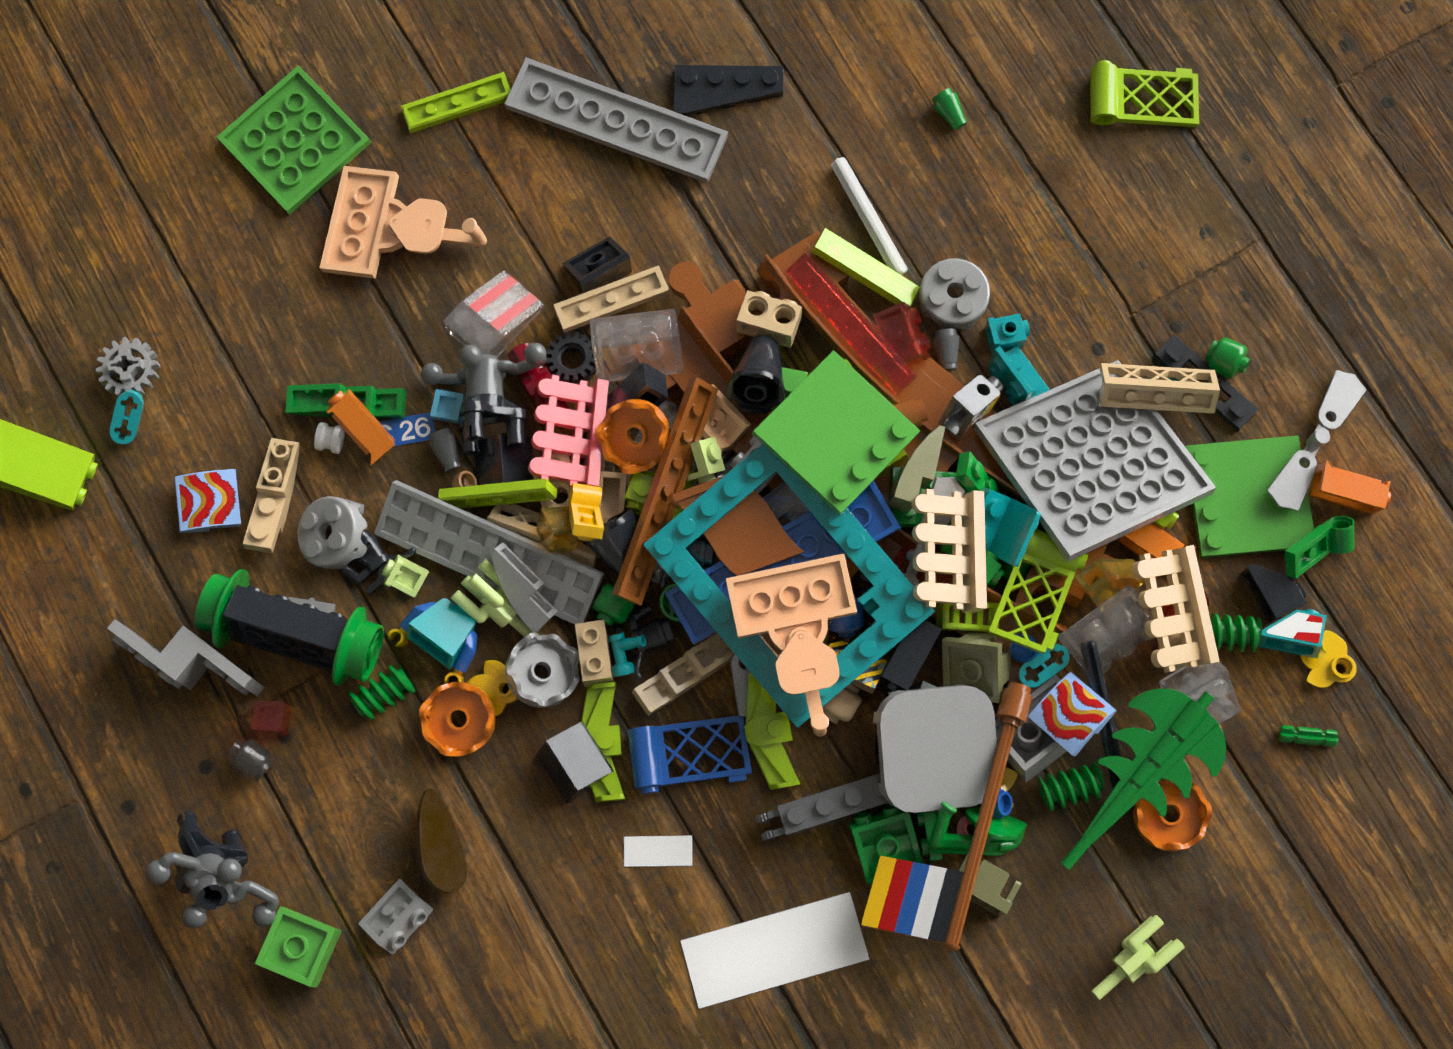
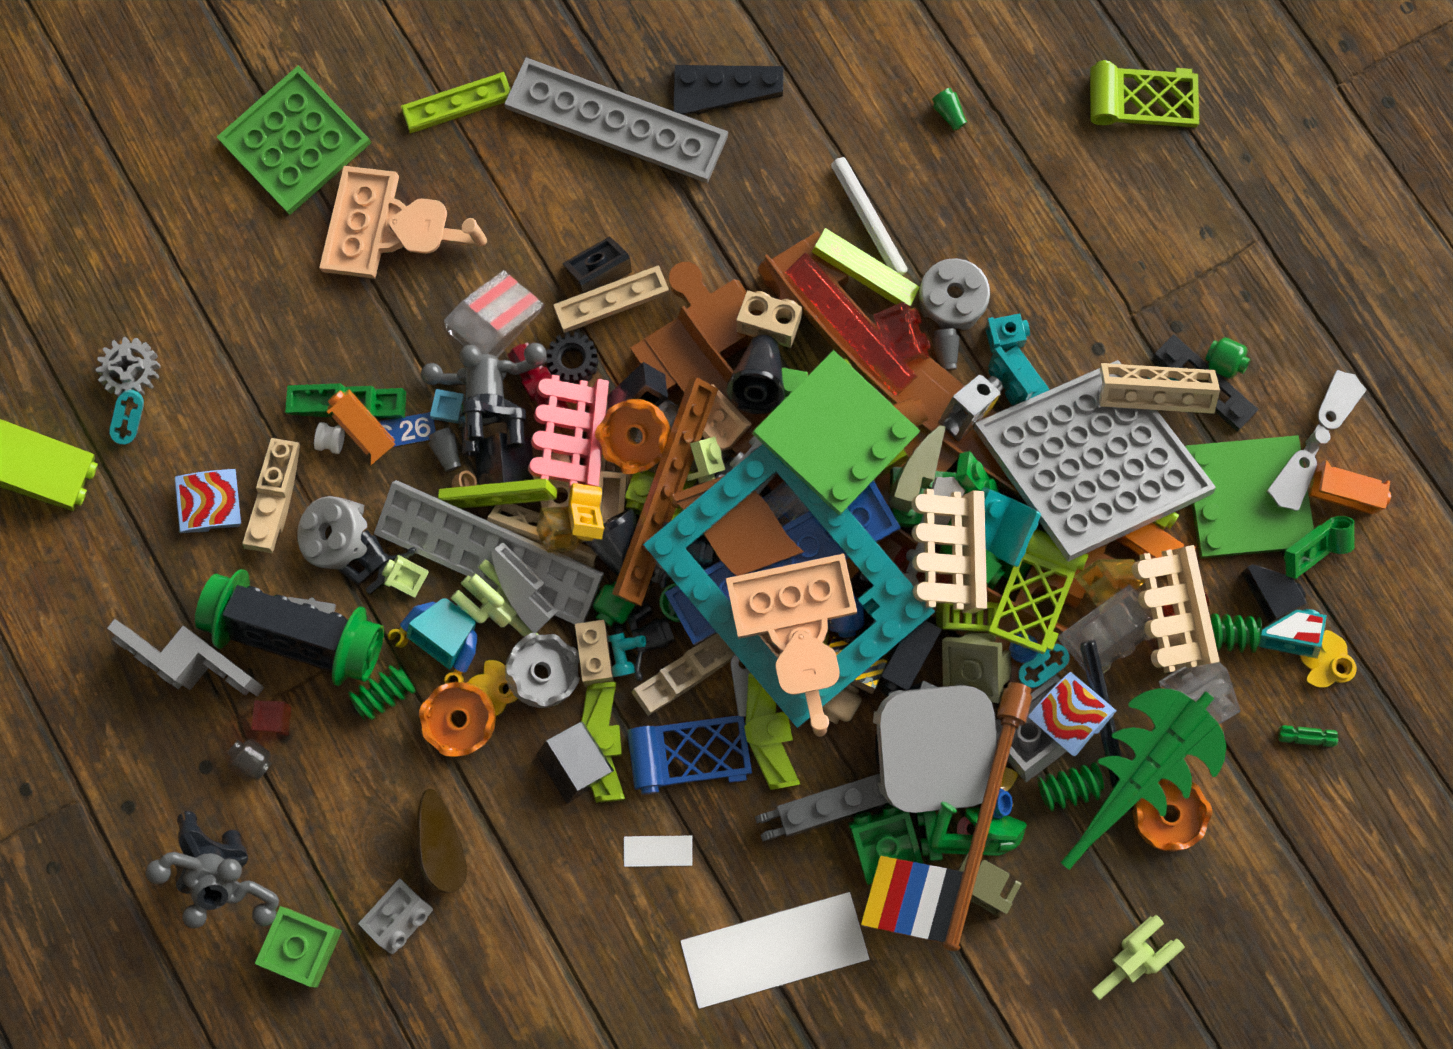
(630, 339): clear slope -> none

